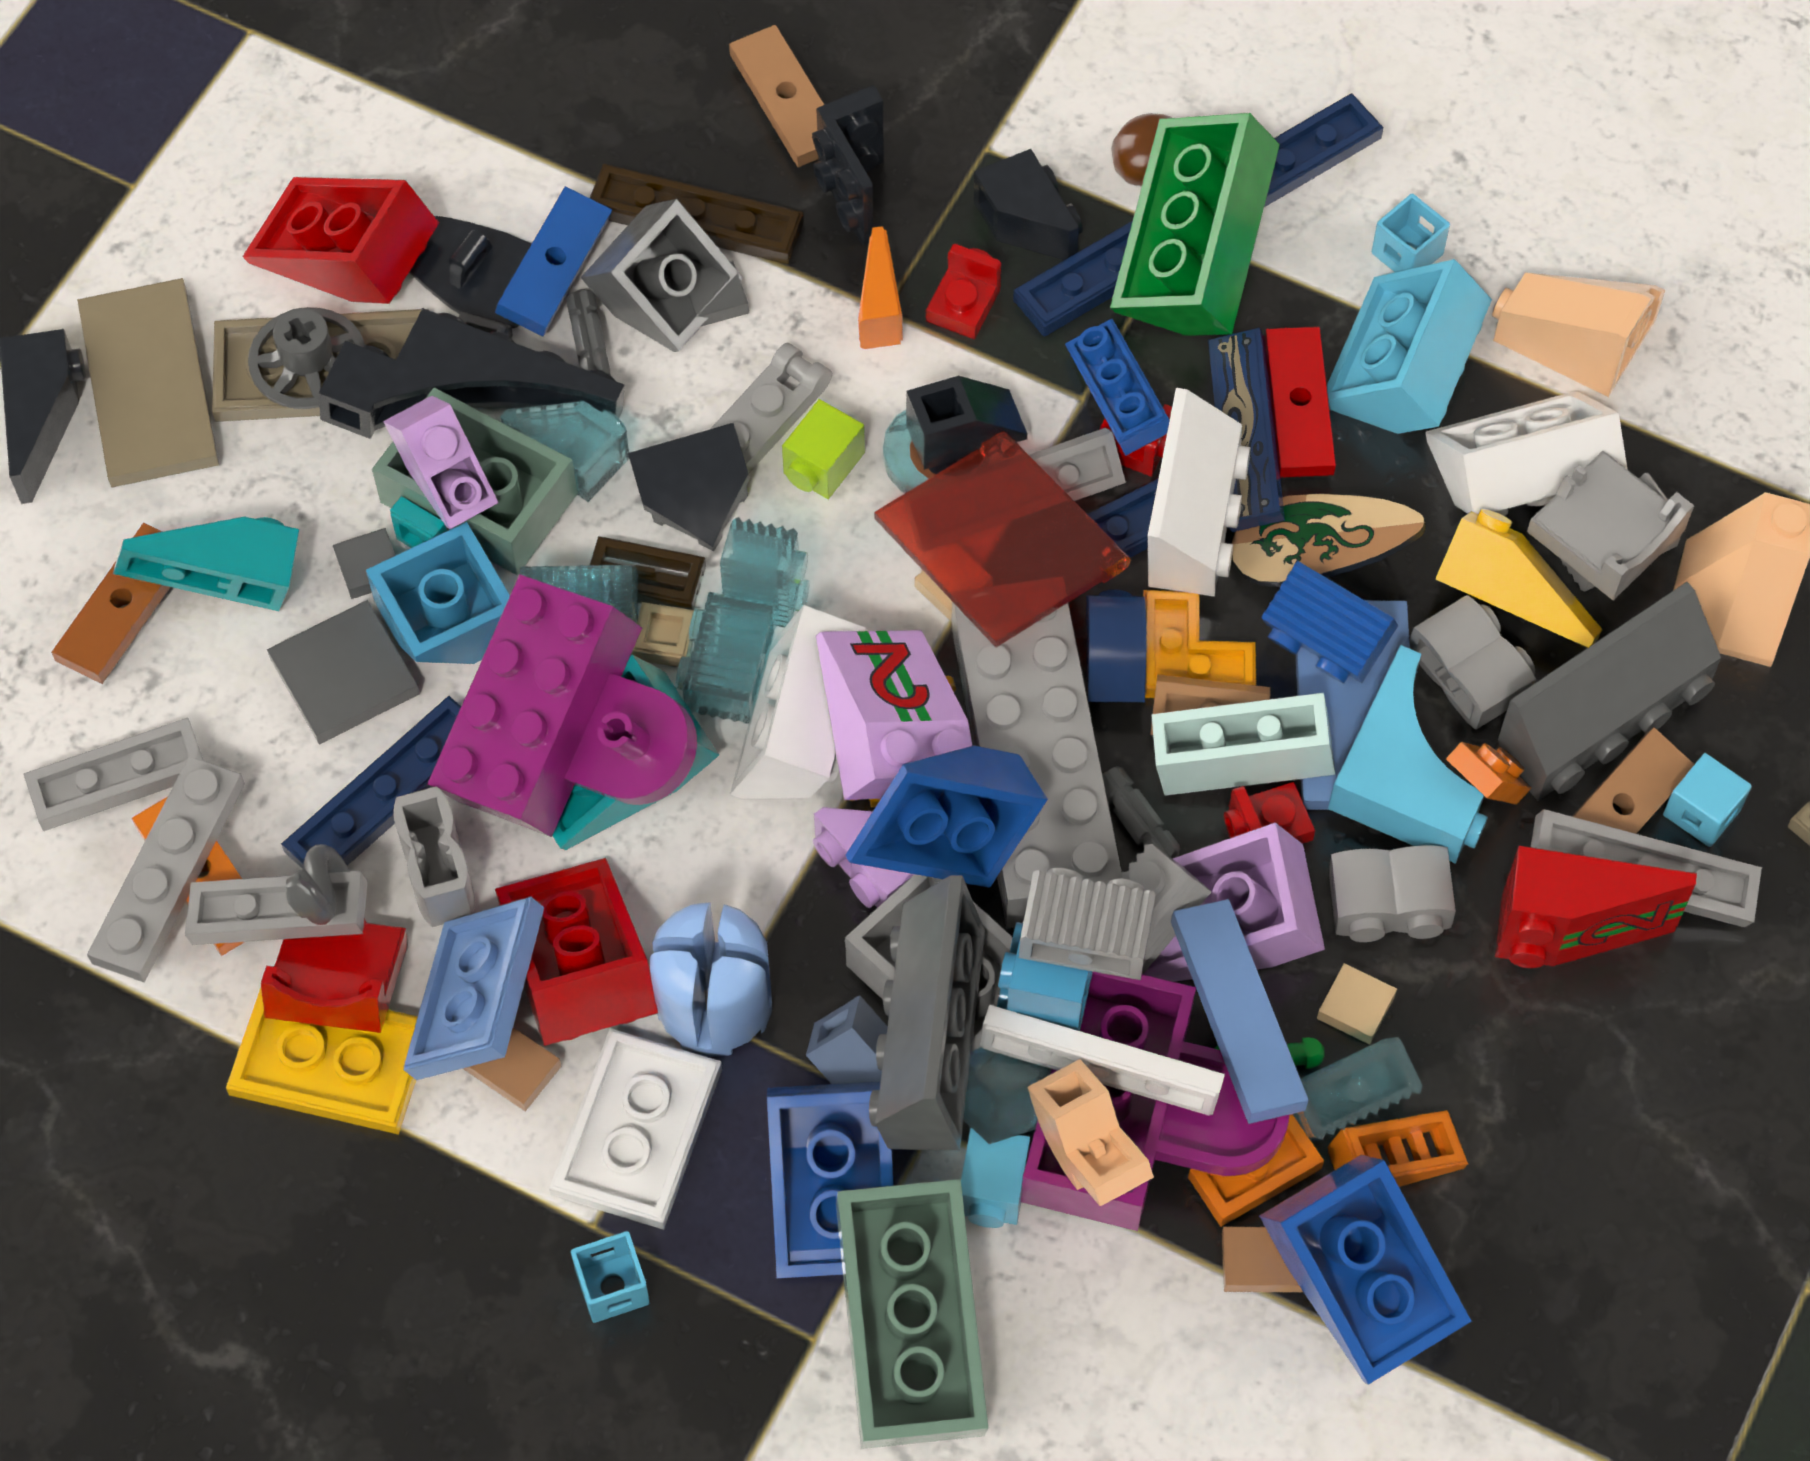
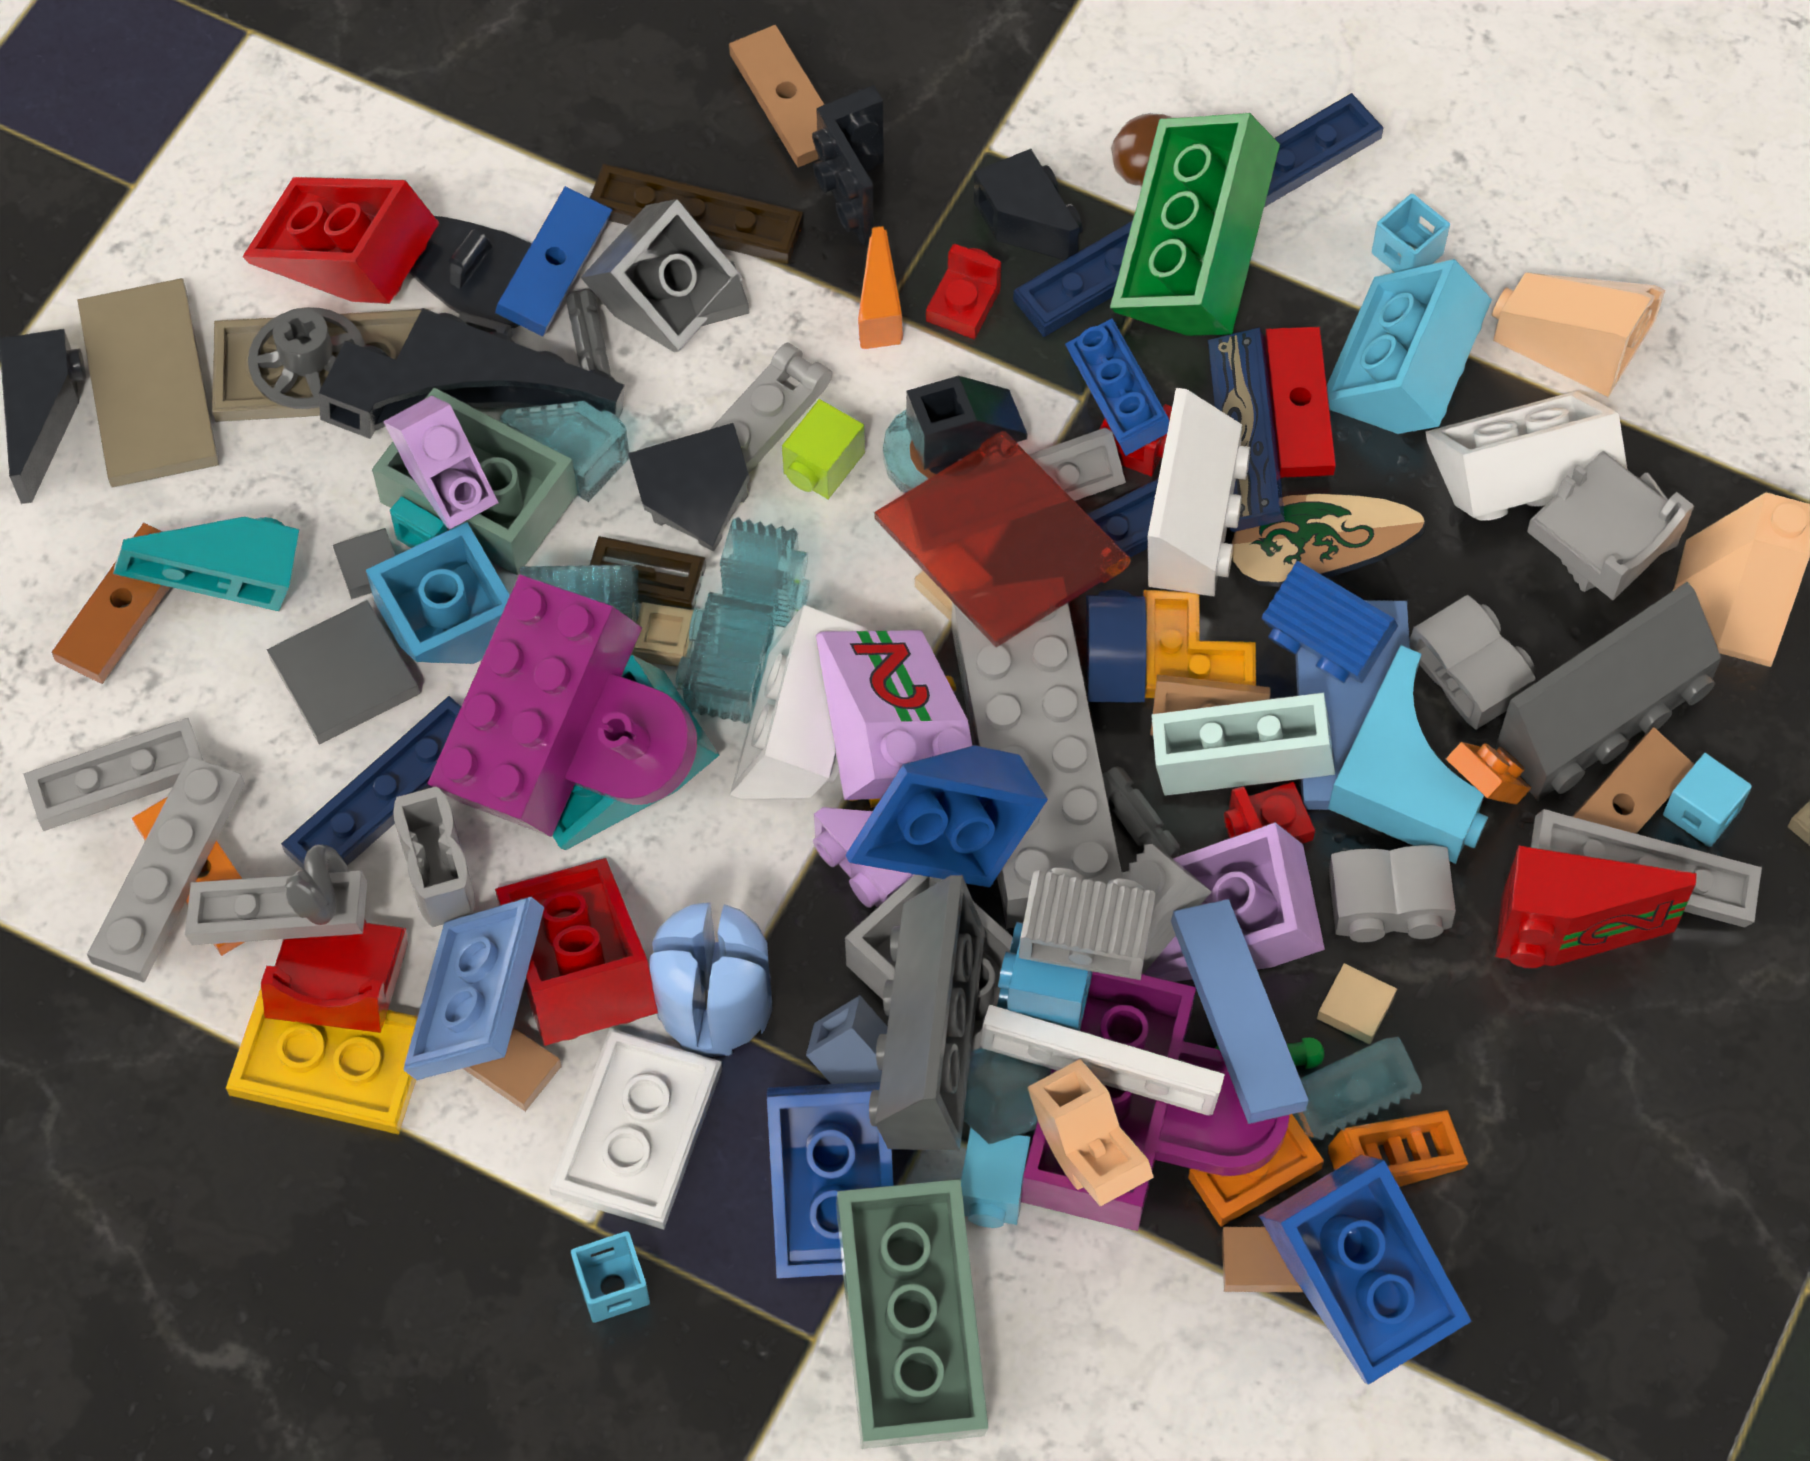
(1508, 572): yellow slope -> none

